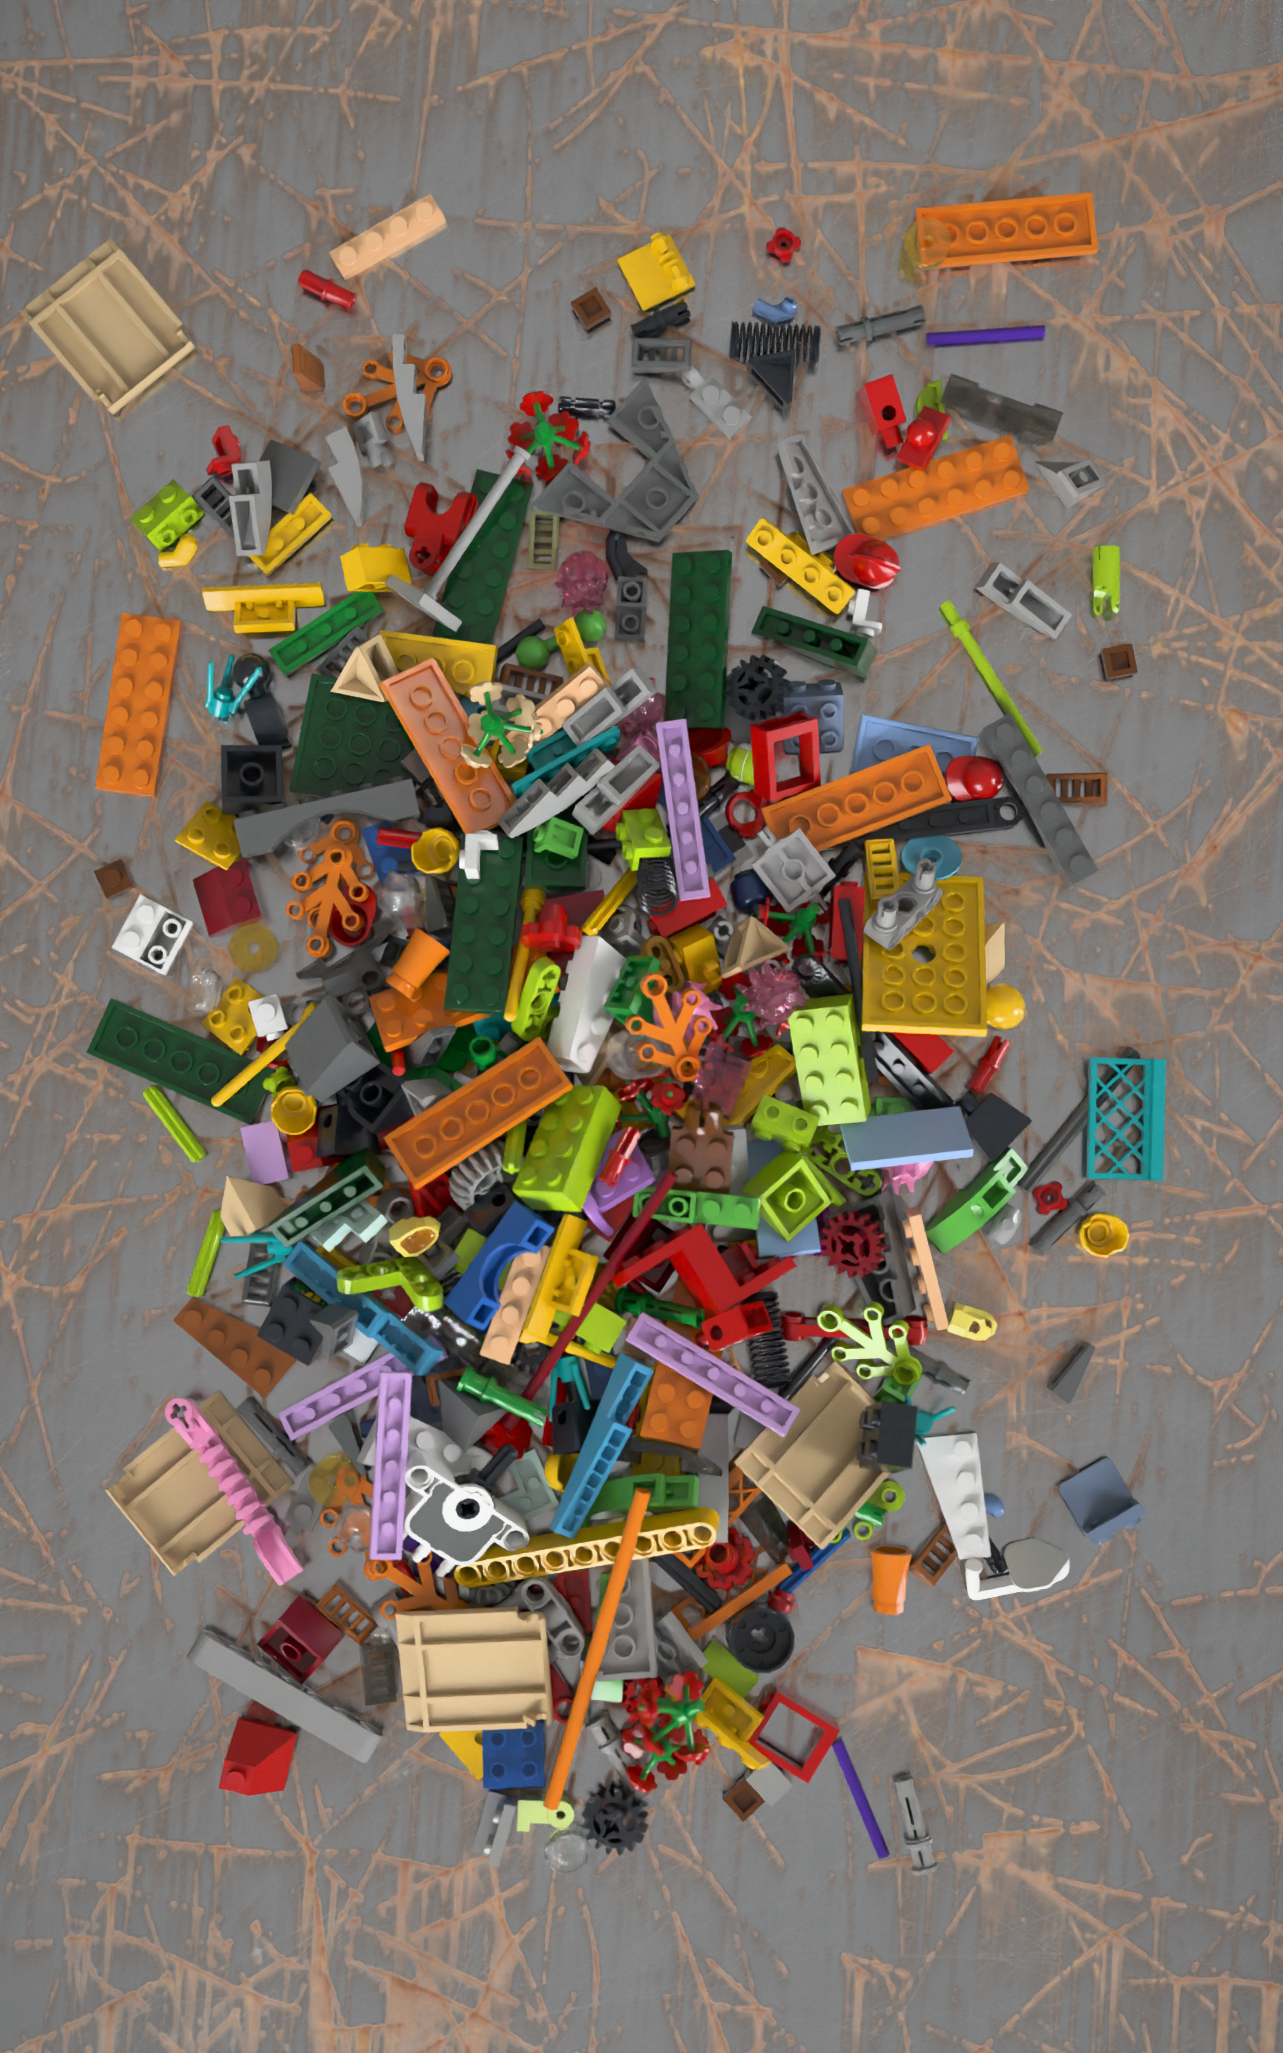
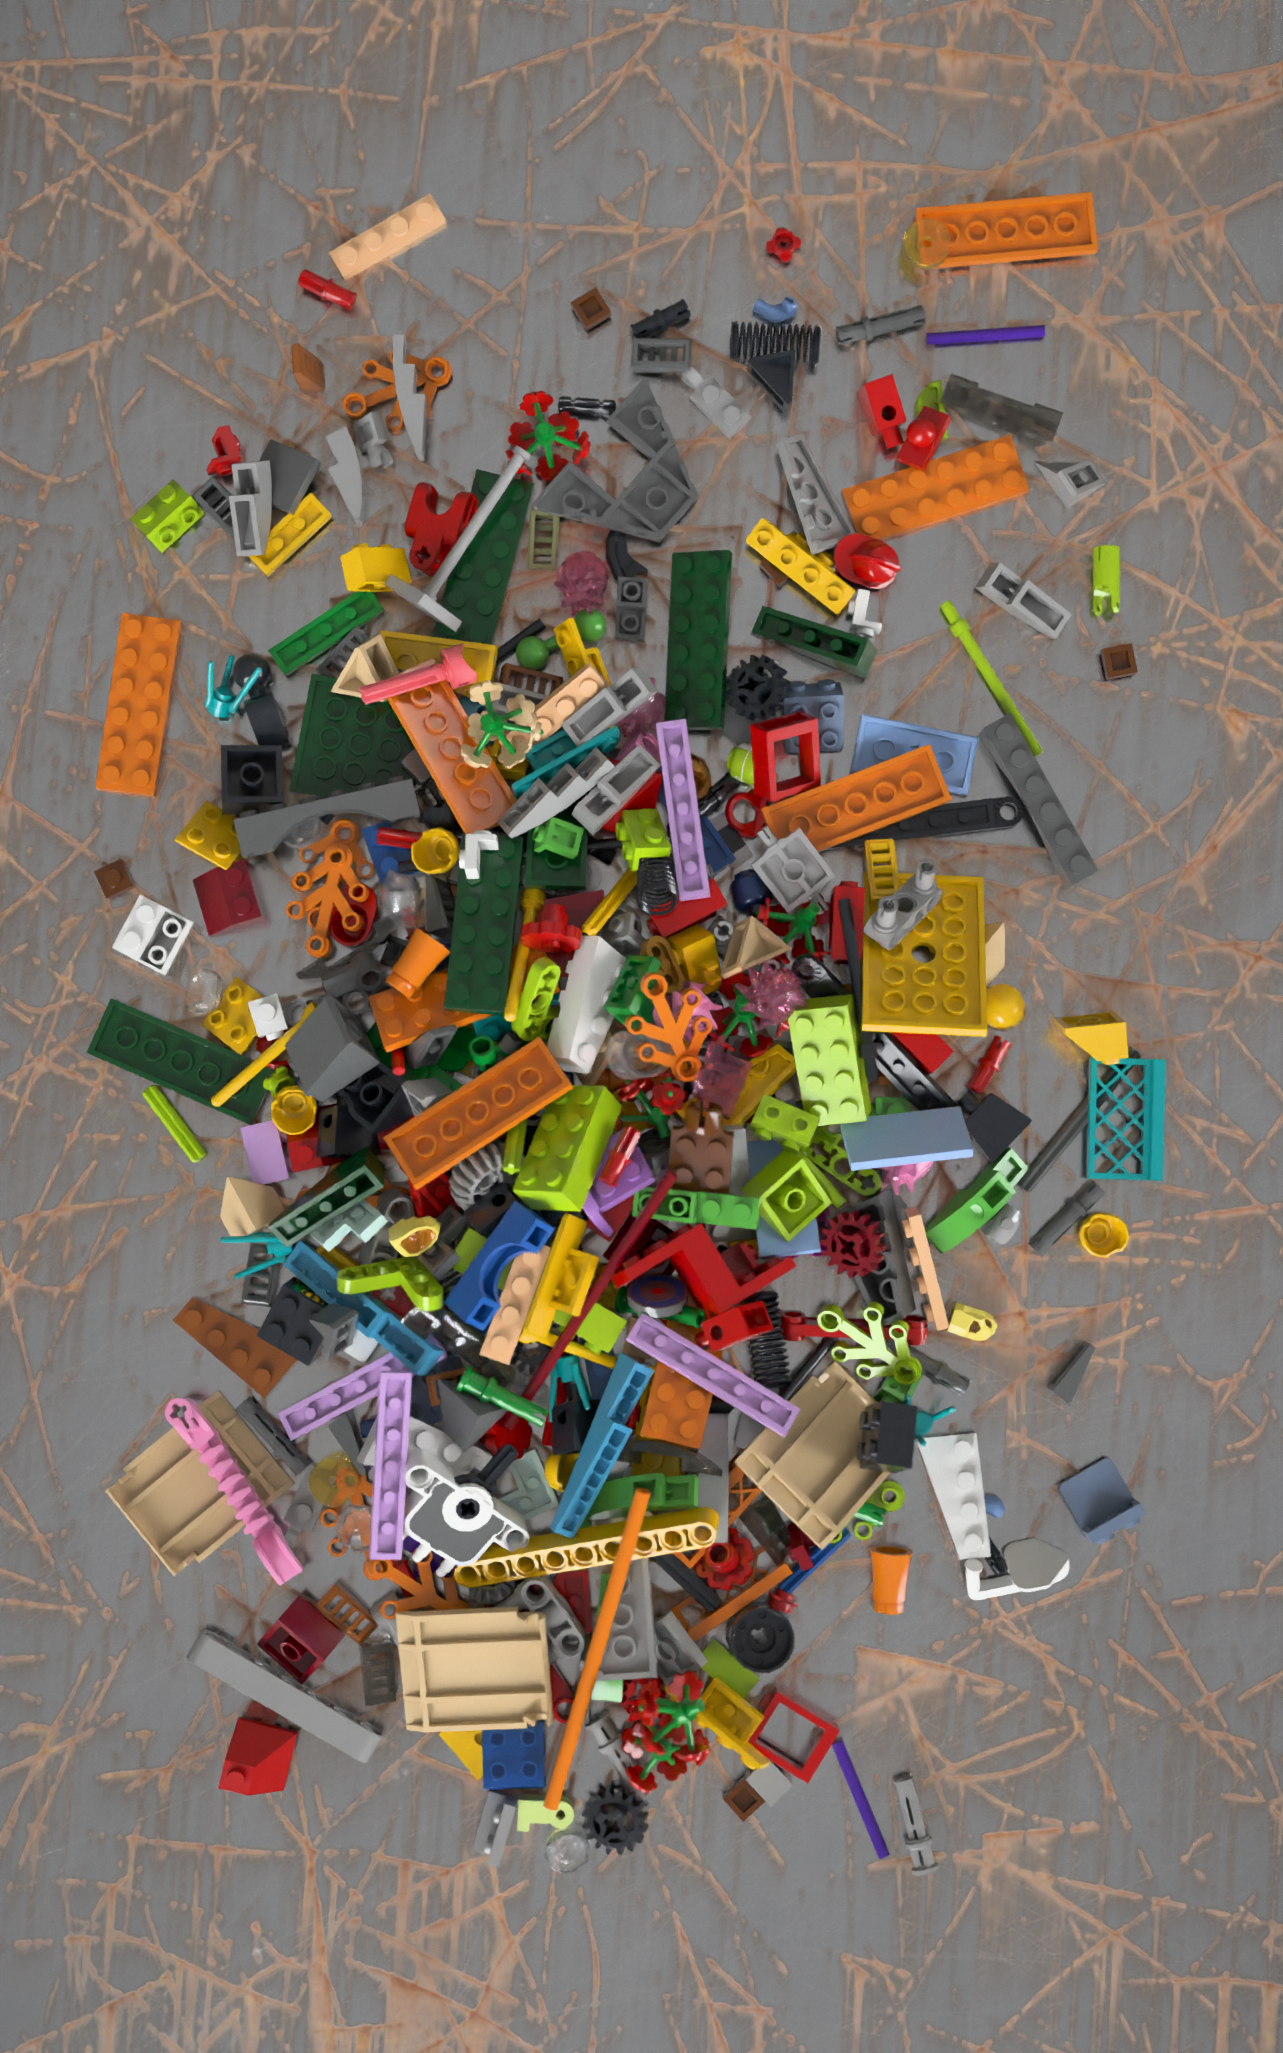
(108, 327): tan piece -> none
(182, 554): yellow arm -> none
(206, 1255): lime axle -> none
(264, 606): yellow bracket -> none
(267, 951): clear yellow piece -> none
(451, 668): none -> coral piece
(656, 271): yellow hinge -> none
(657, 1295): none -> tile
(710, 745): red piece -> none
(842, 864): black pin -> none
(917, 1570): dark orange slope -> none
(938, 849): medium azure dish -> none
(973, 778): red cap -> none
(1053, 1189): red plate -> none
(1099, 1034): none -> yellow slope
(1103, 779): dark orange slope -> none

